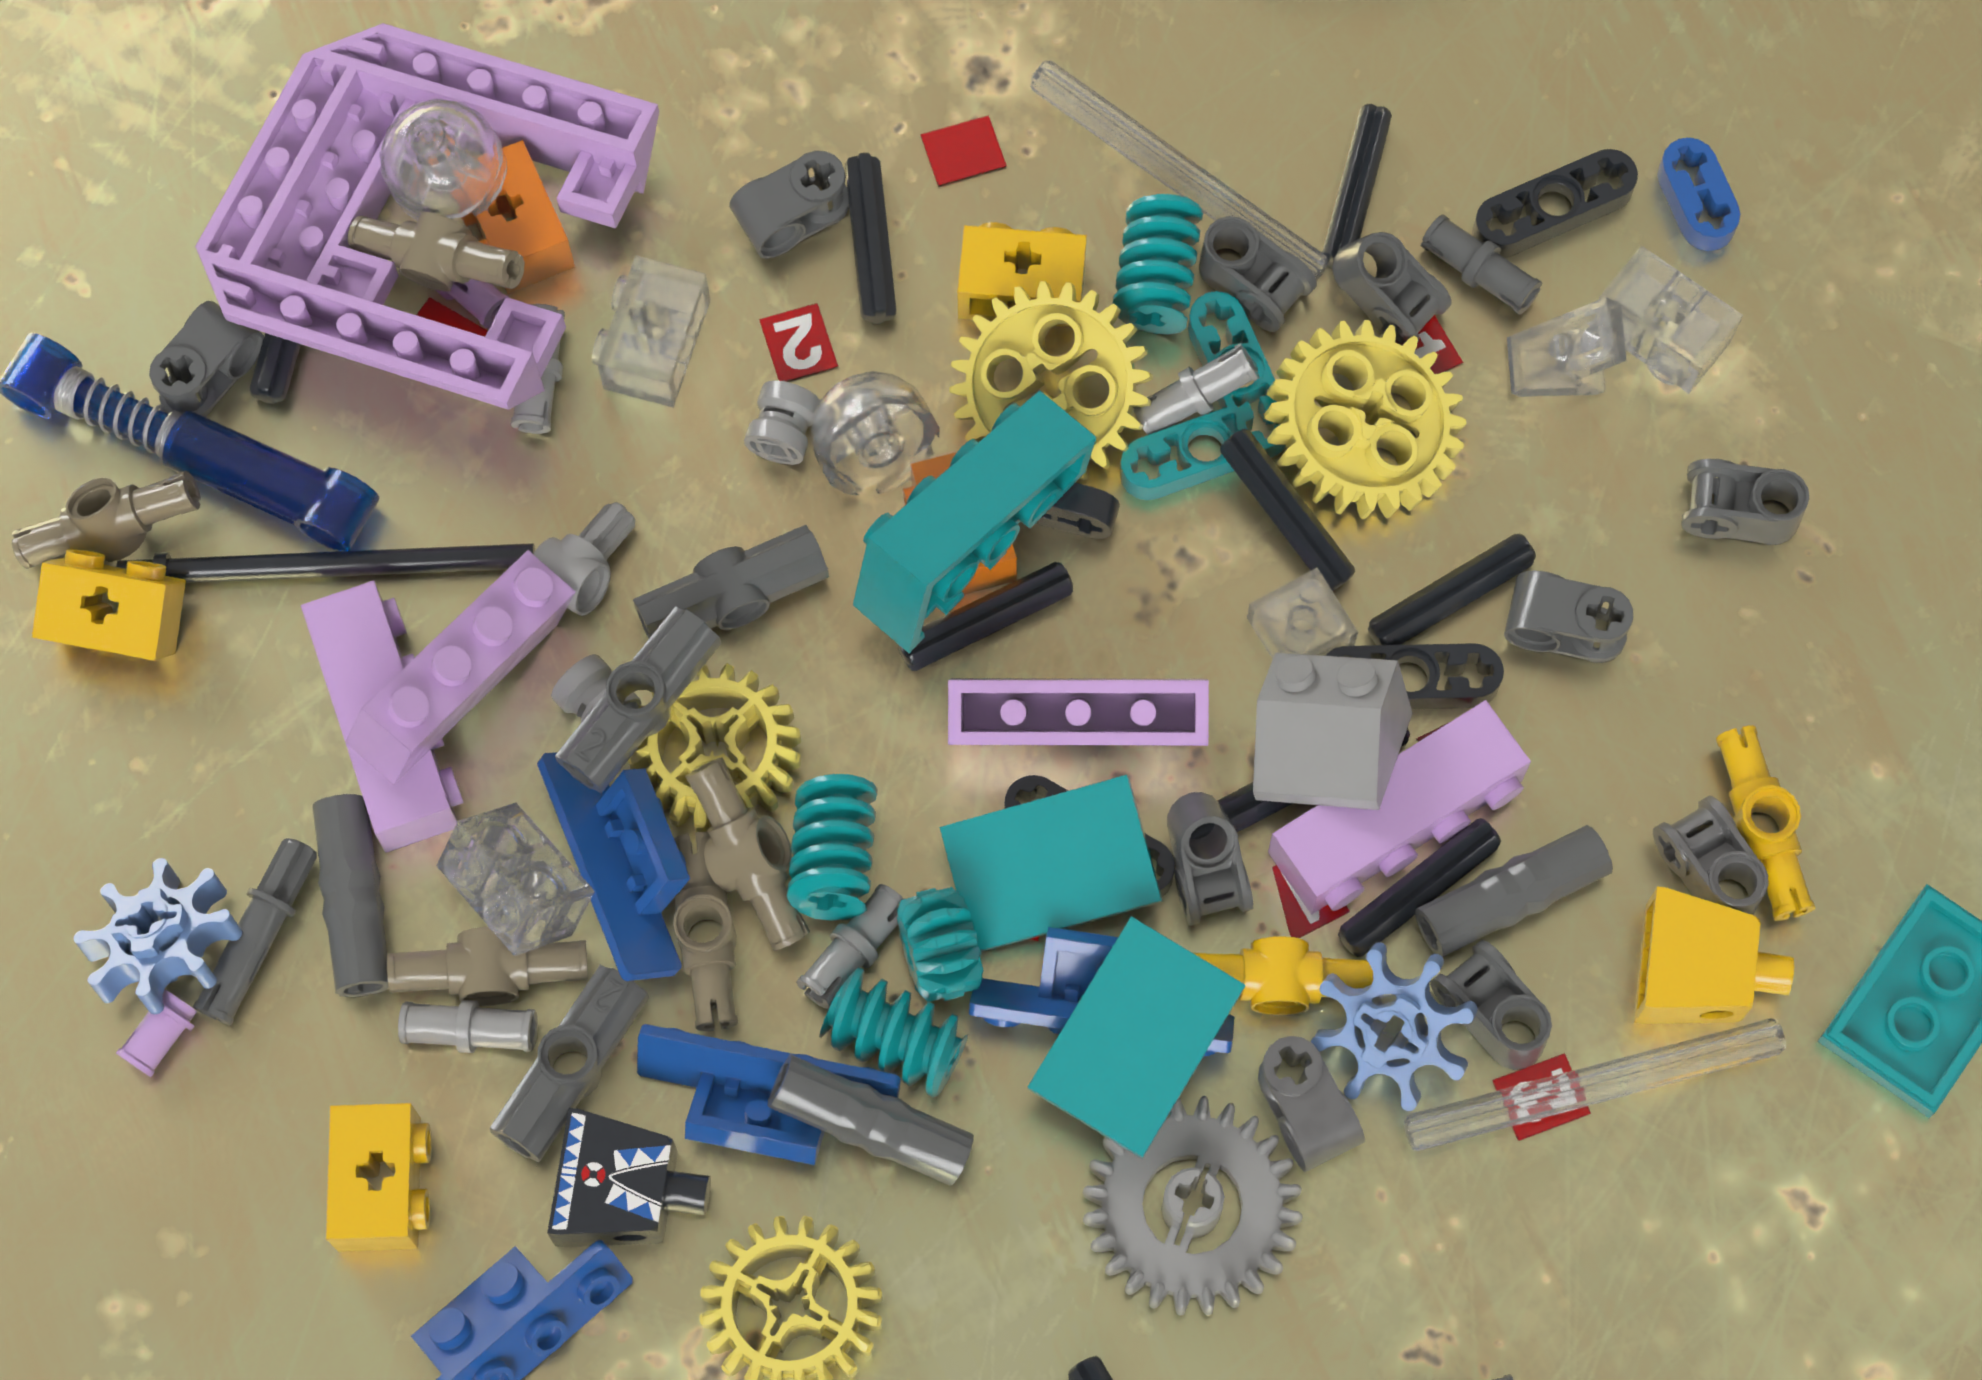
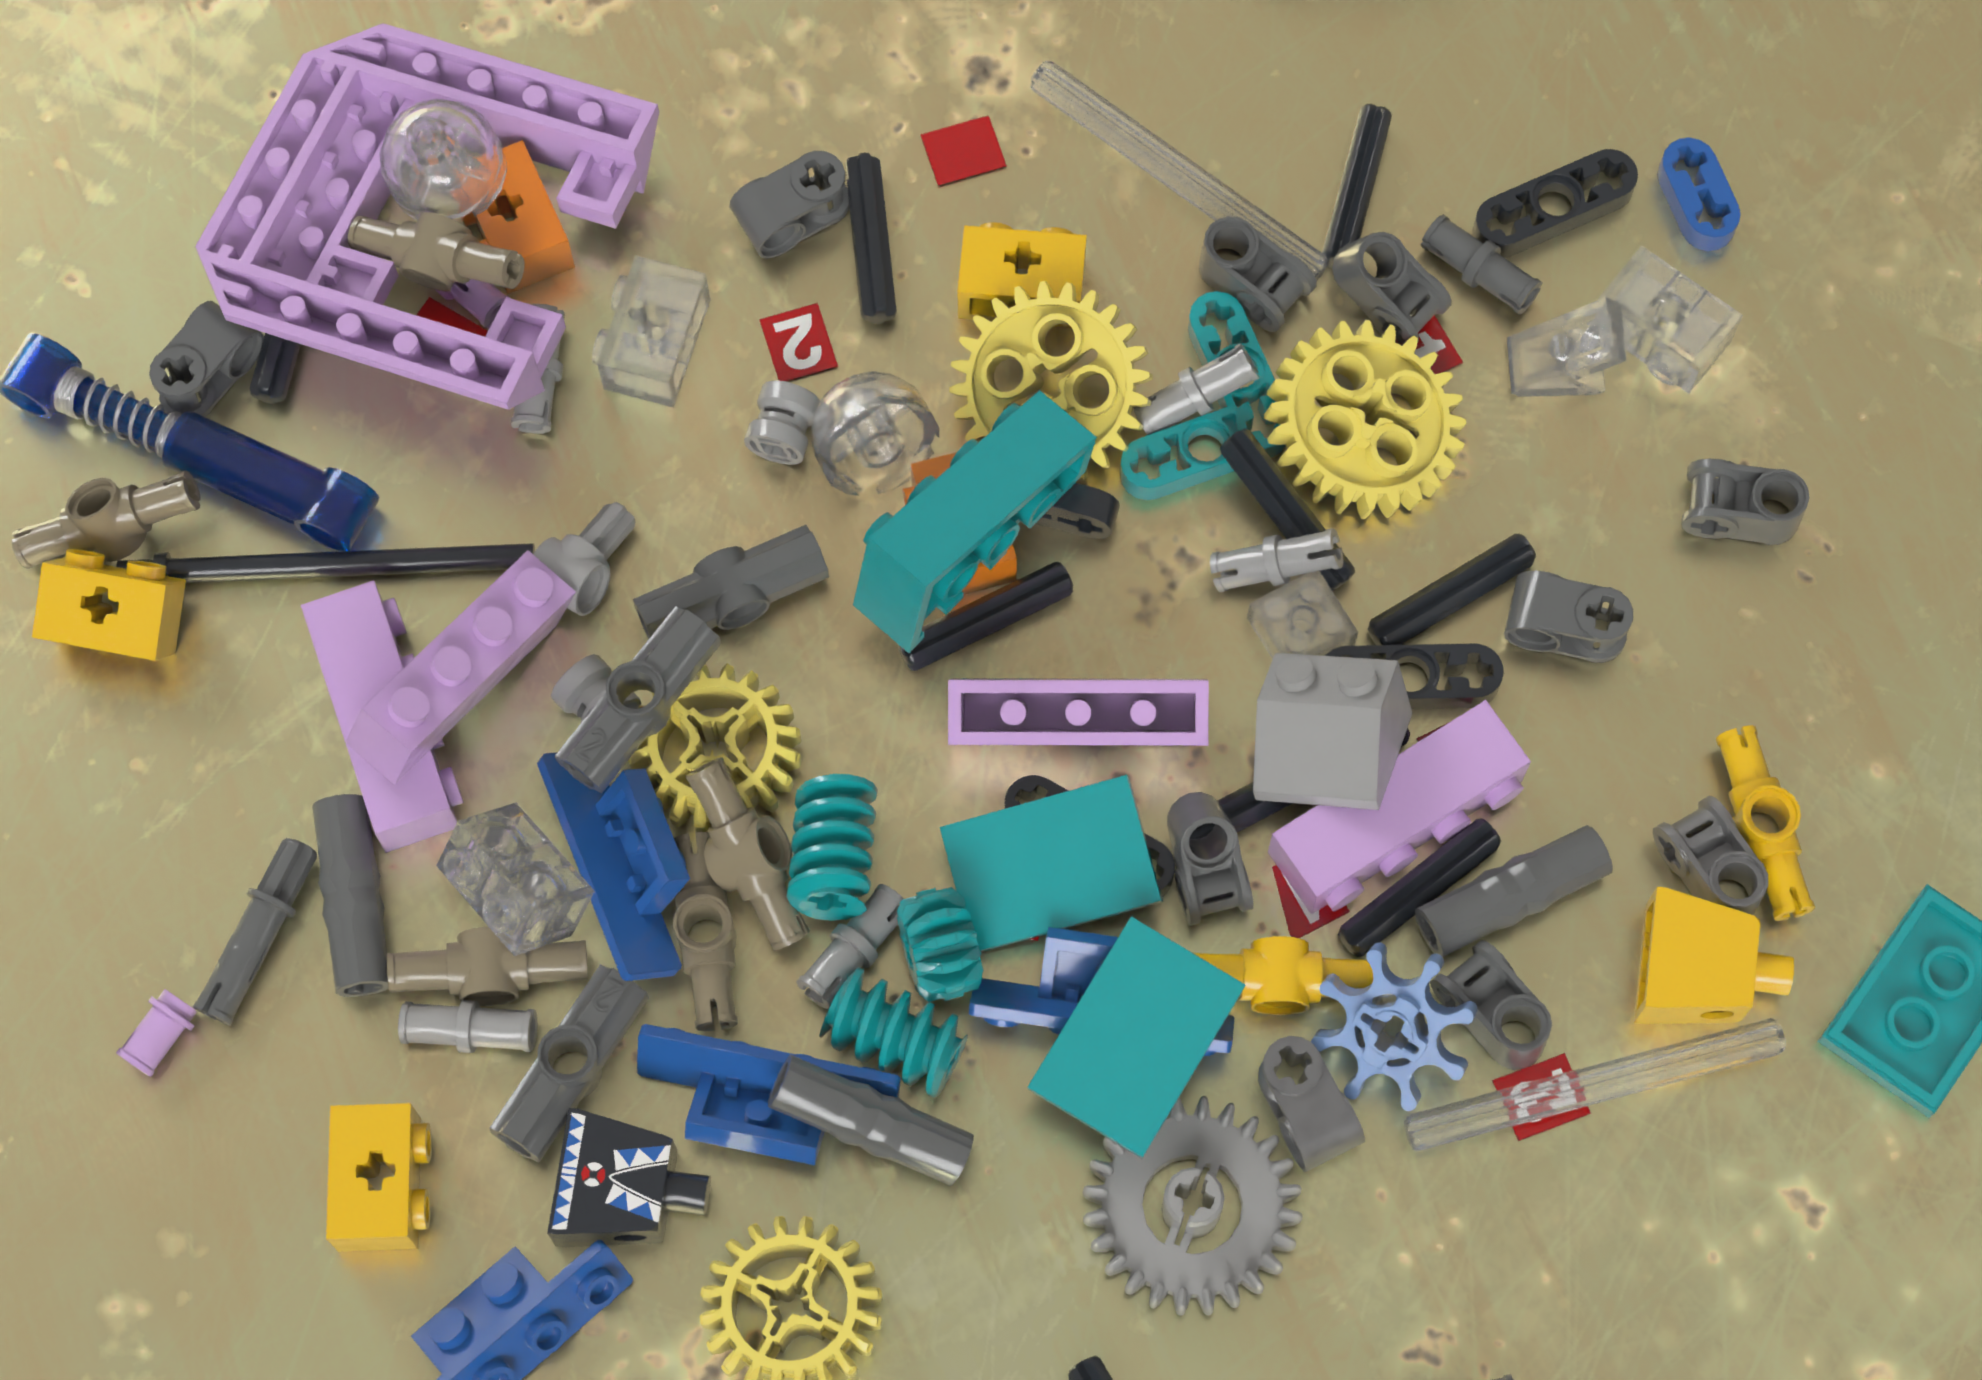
(157, 936): medium blue gear -> none
(1157, 262): teal piece -> none
(1276, 560): none -> light grey pin

